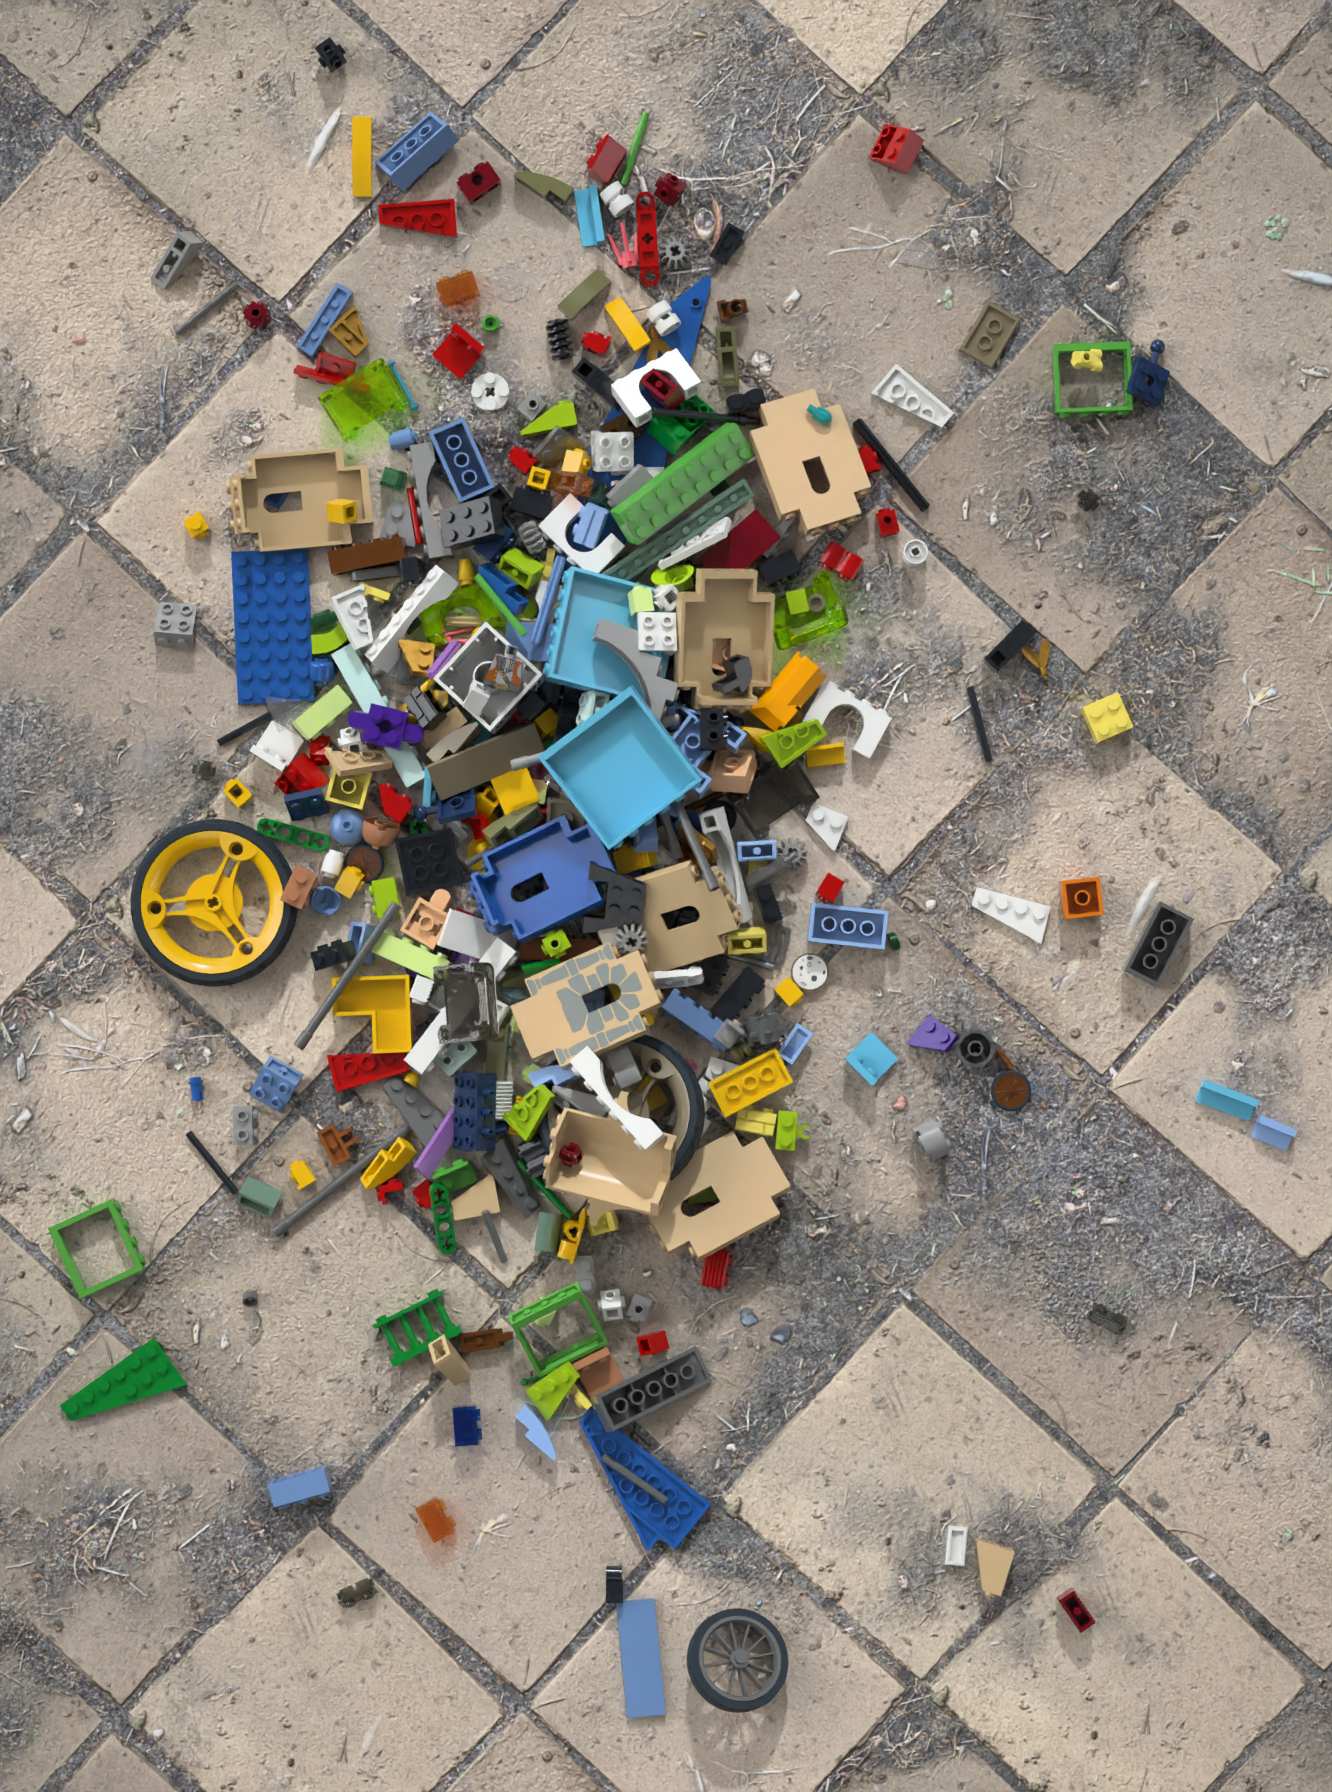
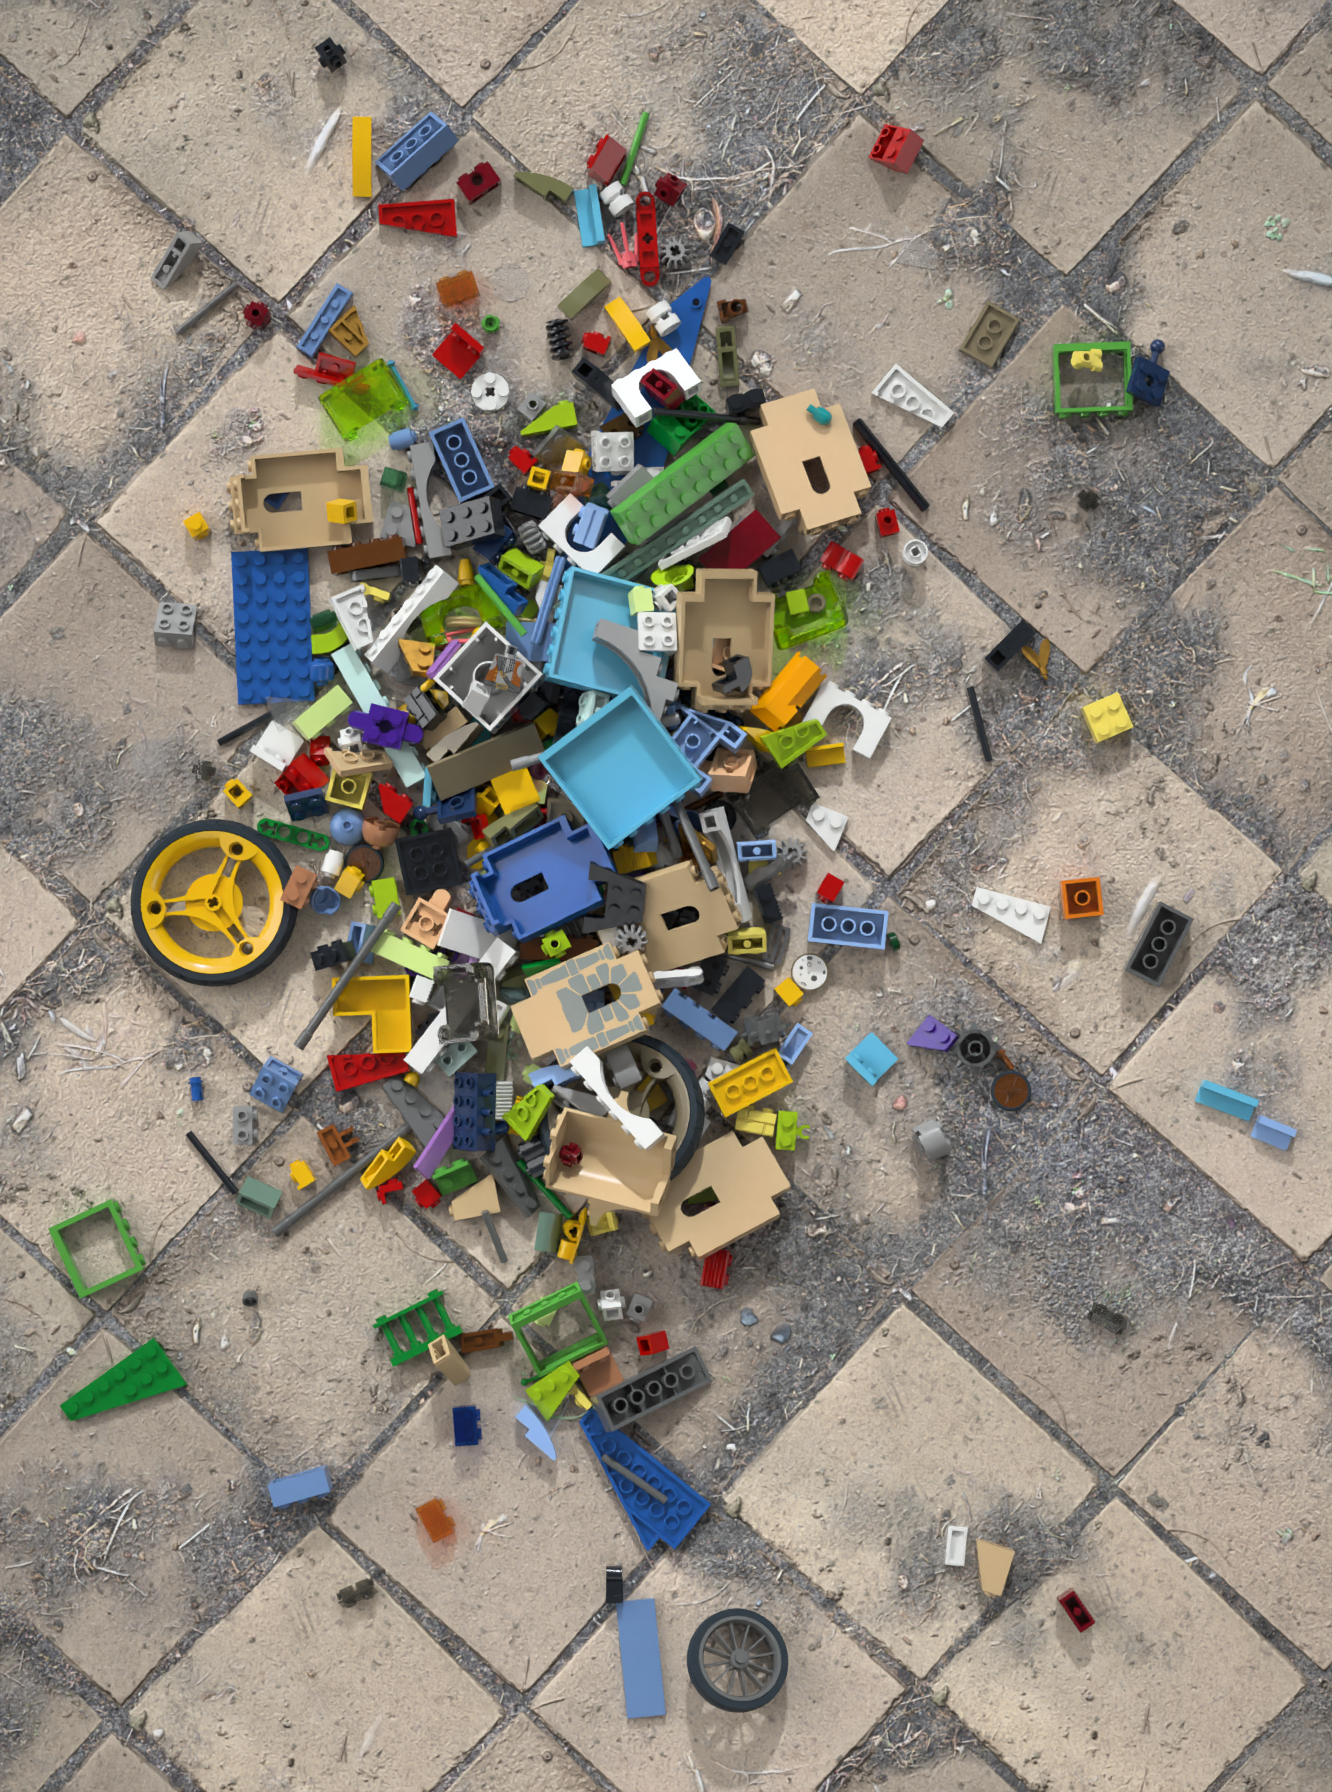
(445, 1217): green beam -> none
(711, 729): black brick -> none
(729, 1032): light grey bracket -> none

